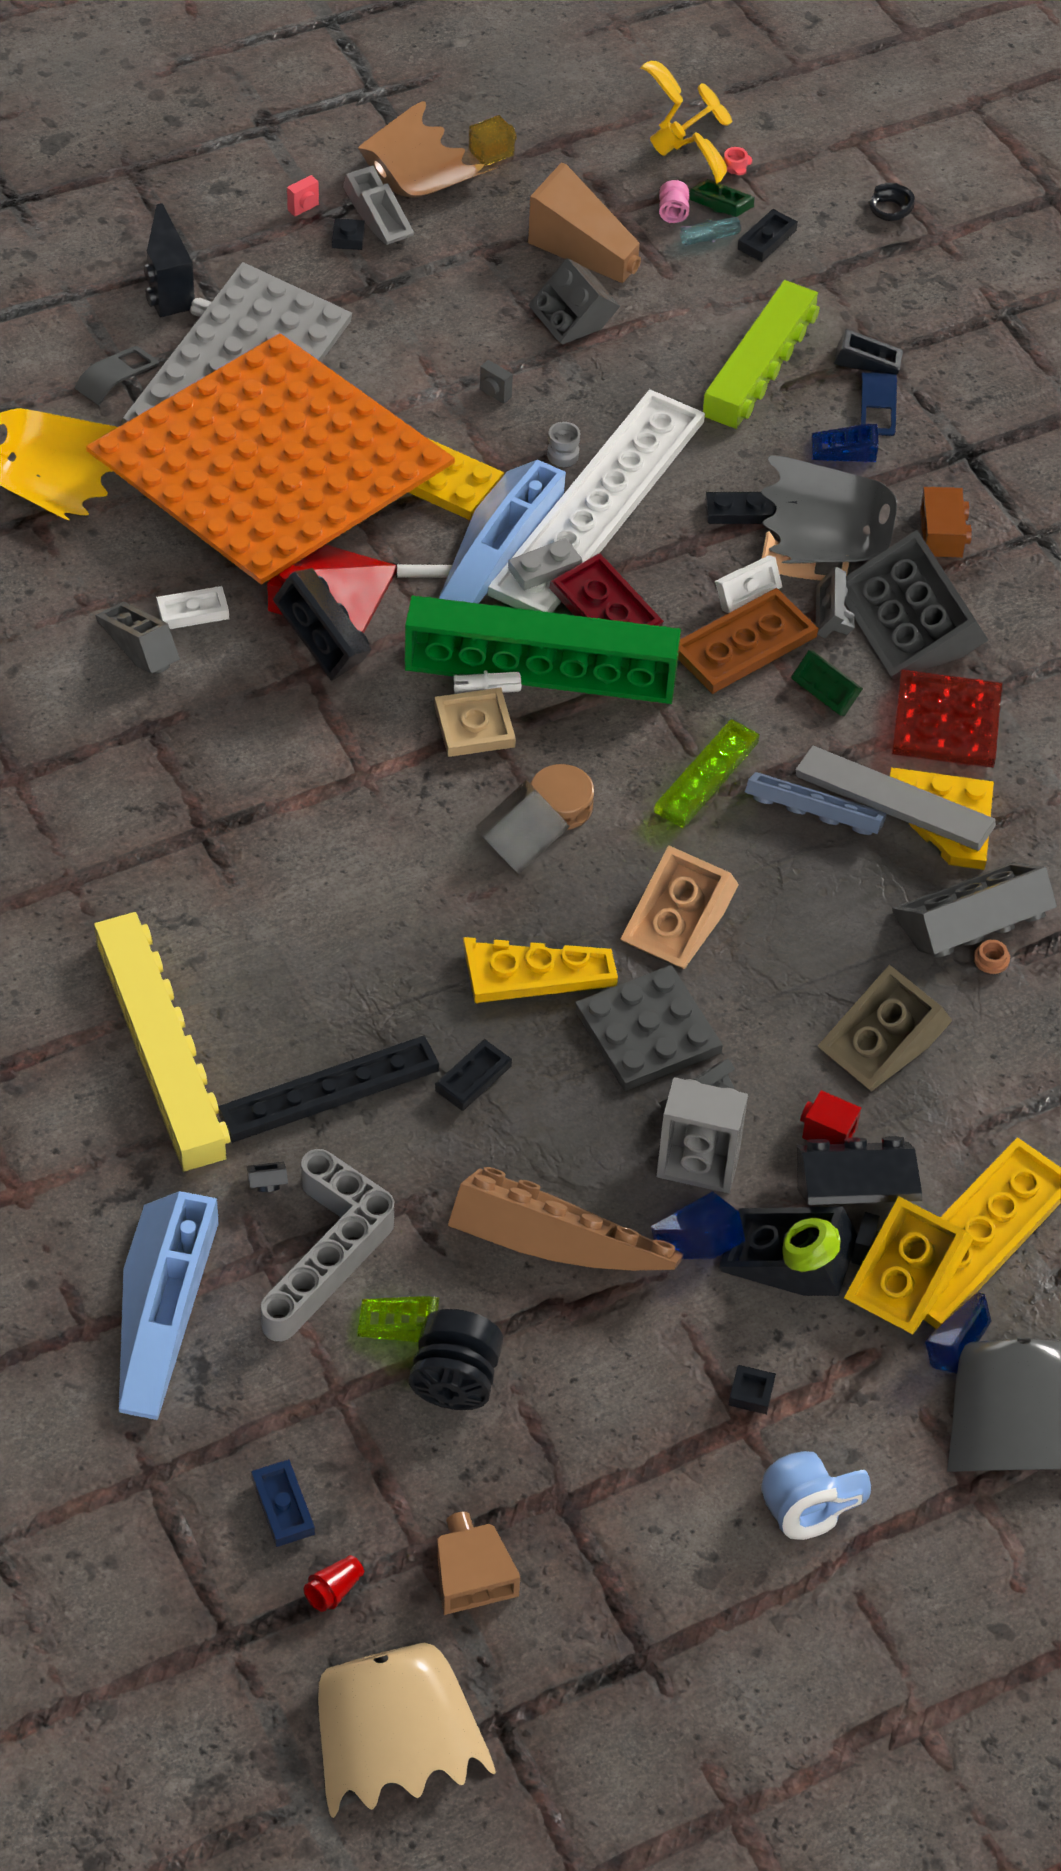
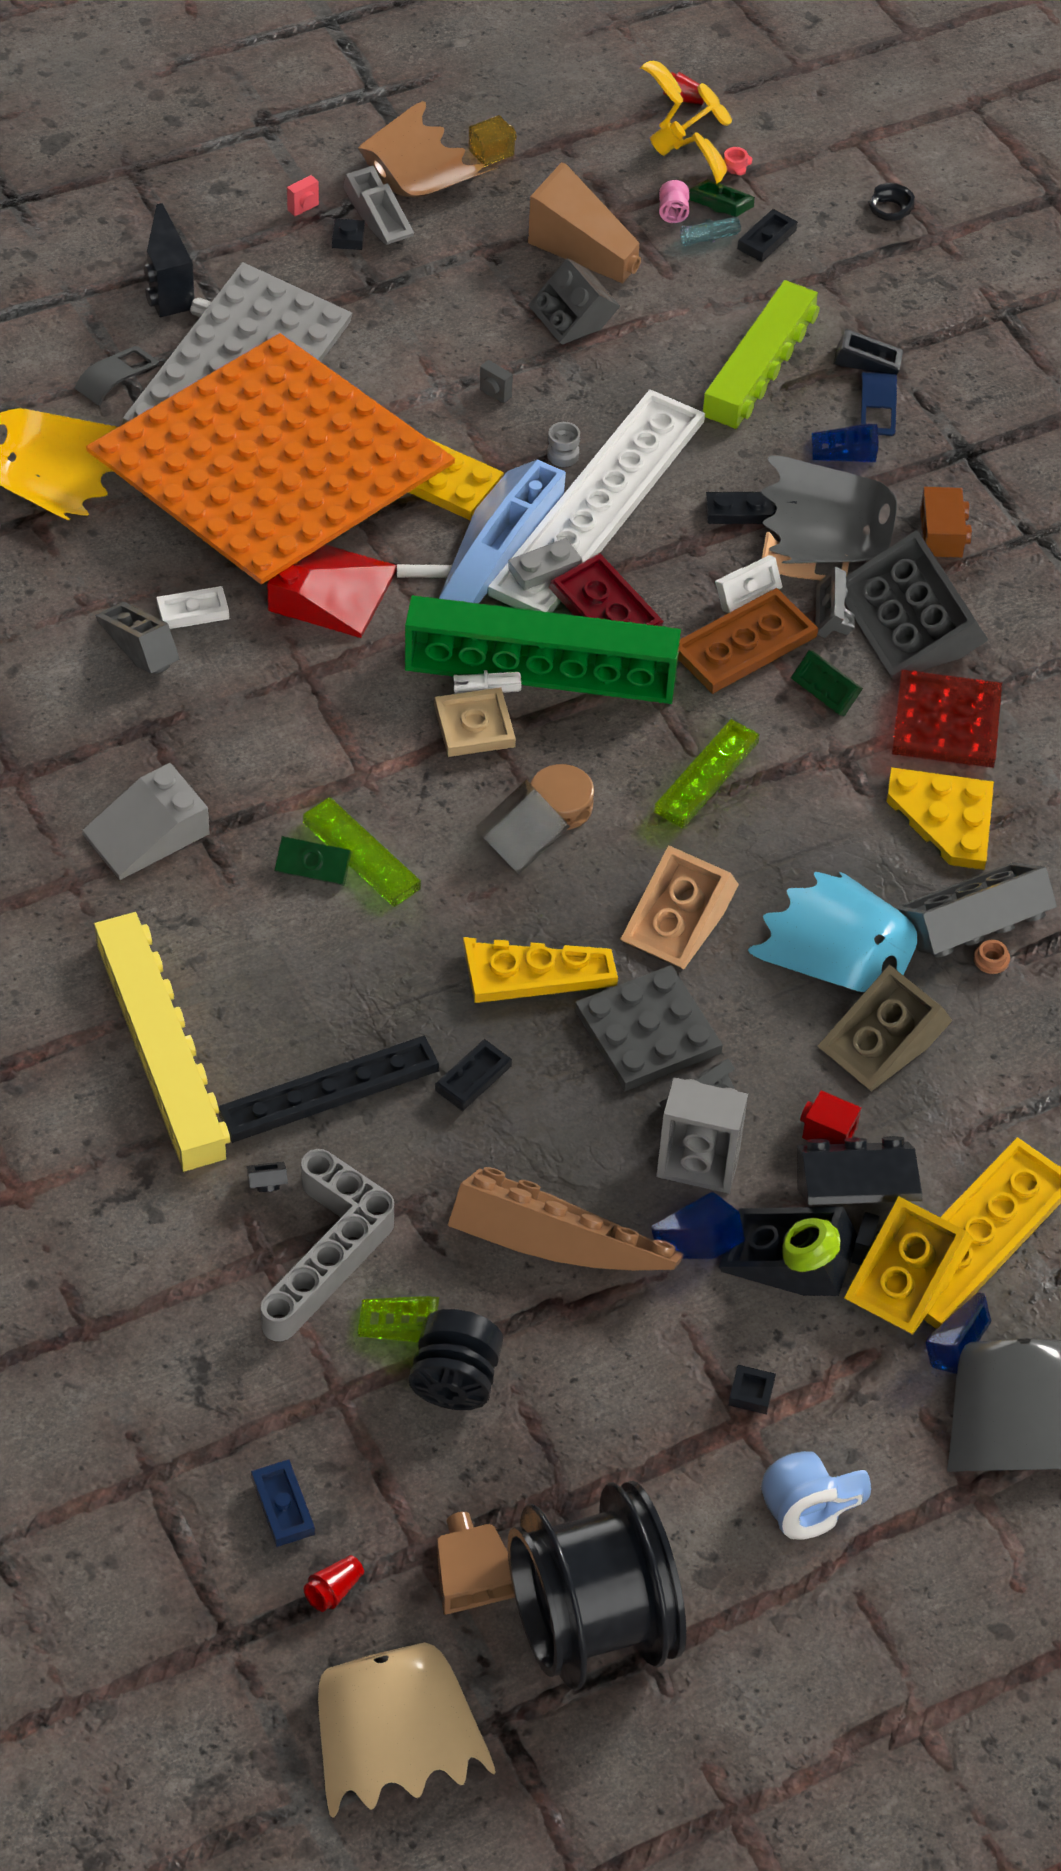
(148, 822): none -> light grey slope
(160, 1293): light blue wedge -> none
(313, 860): none -> dark green plate
(321, 623): black slope -> none
(368, 856): none -> clear neon green plate
(597, 1584): none -> black wheel
(688, 89): none -> red cone
(828, 807): sand blue plate -> none
(833, 931): none -> medium azure piece
(896, 798): light grey tile -> none

